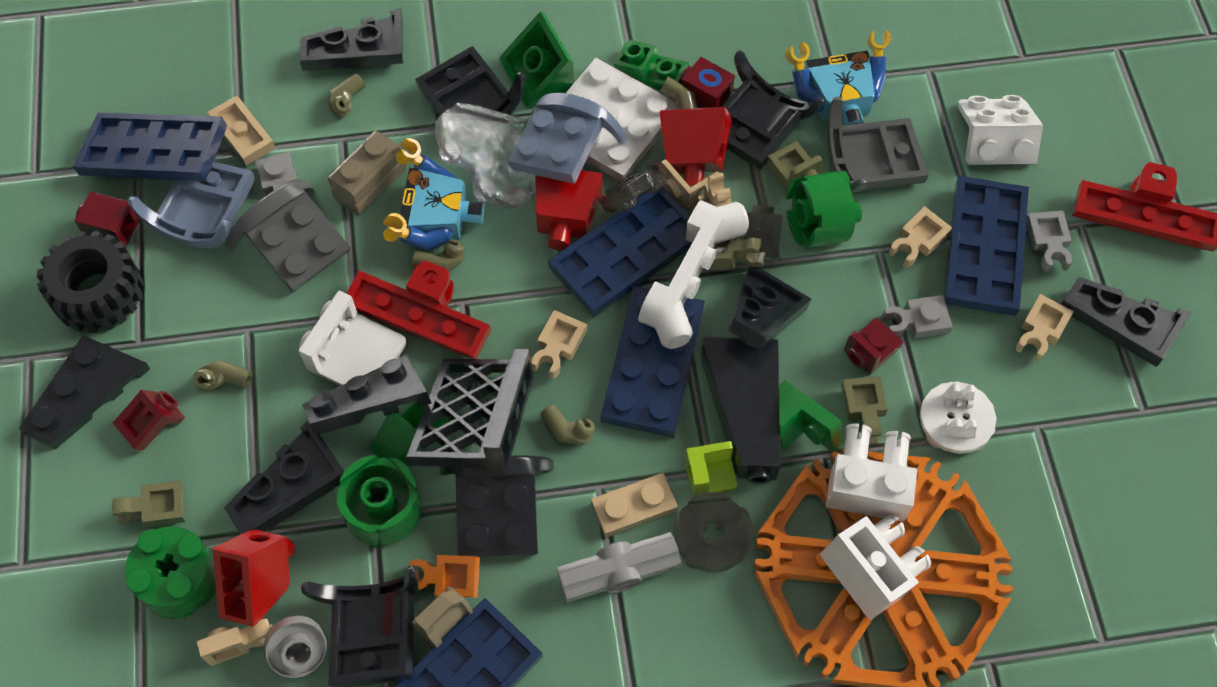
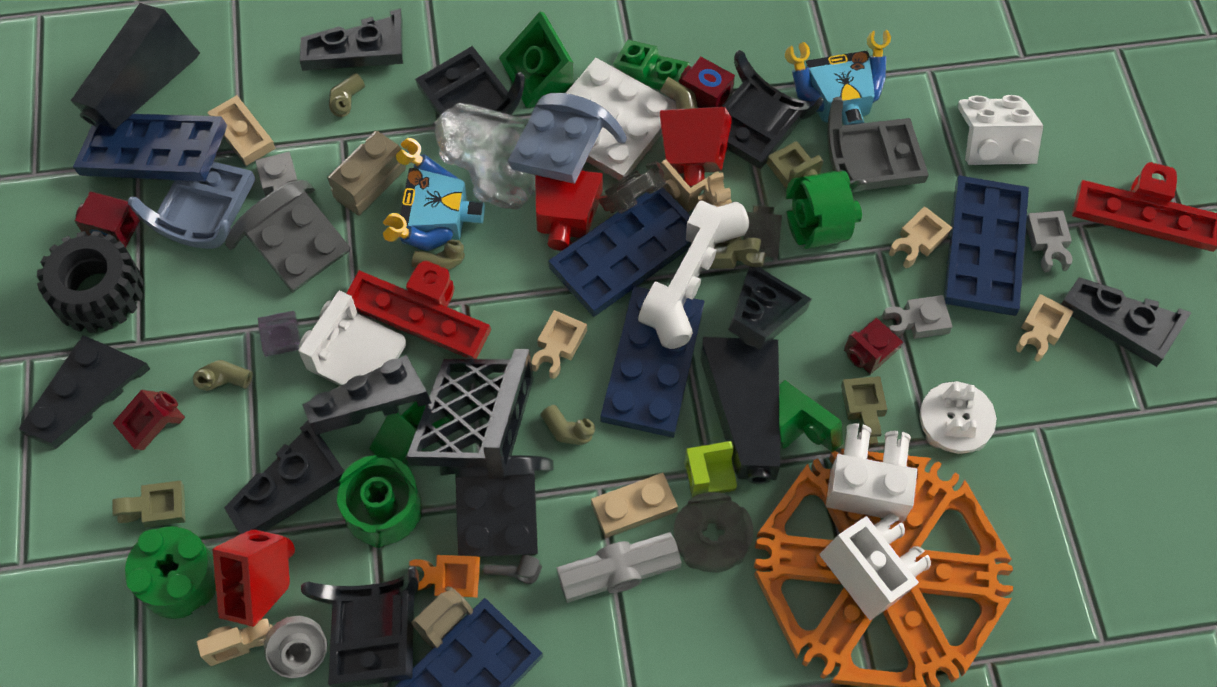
(134, 67): none -> black slope
(279, 333): none -> clear purple plate
(526, 572): none -> dark grey hand

